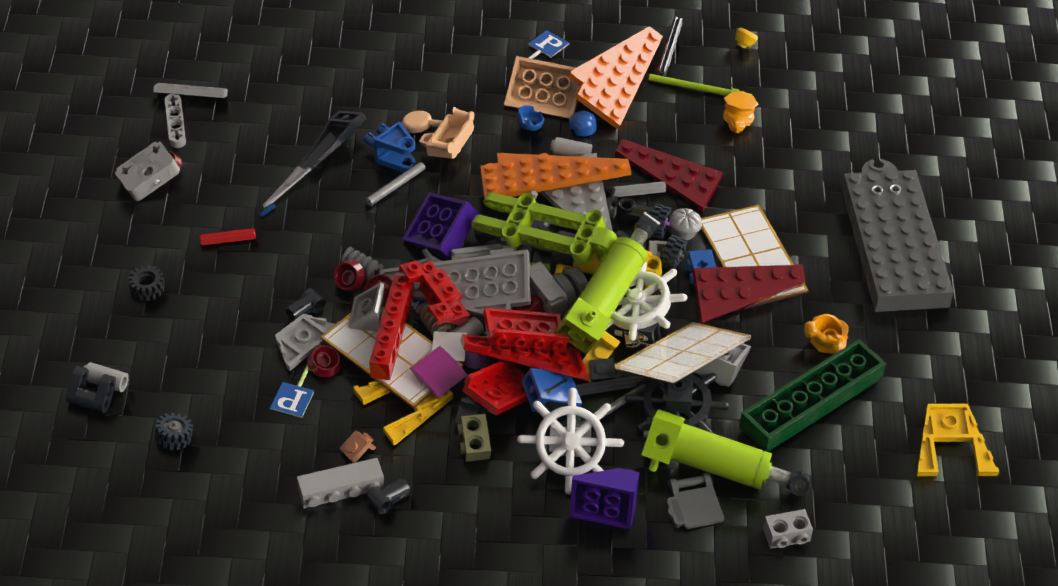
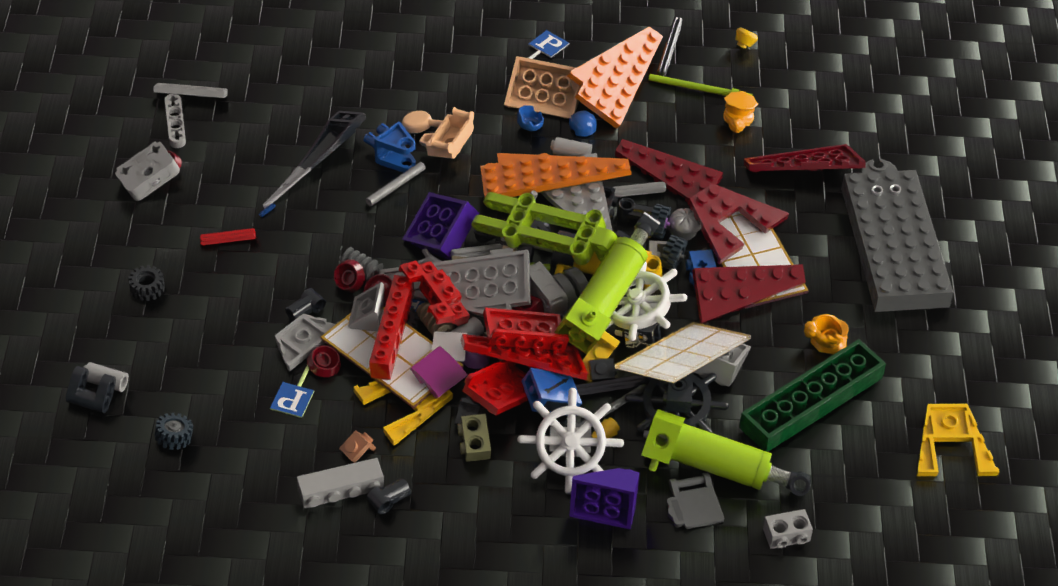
(610, 428): none -> yellow cone
(718, 203): none -> dark red wing
(811, 159): none -> dark red wing

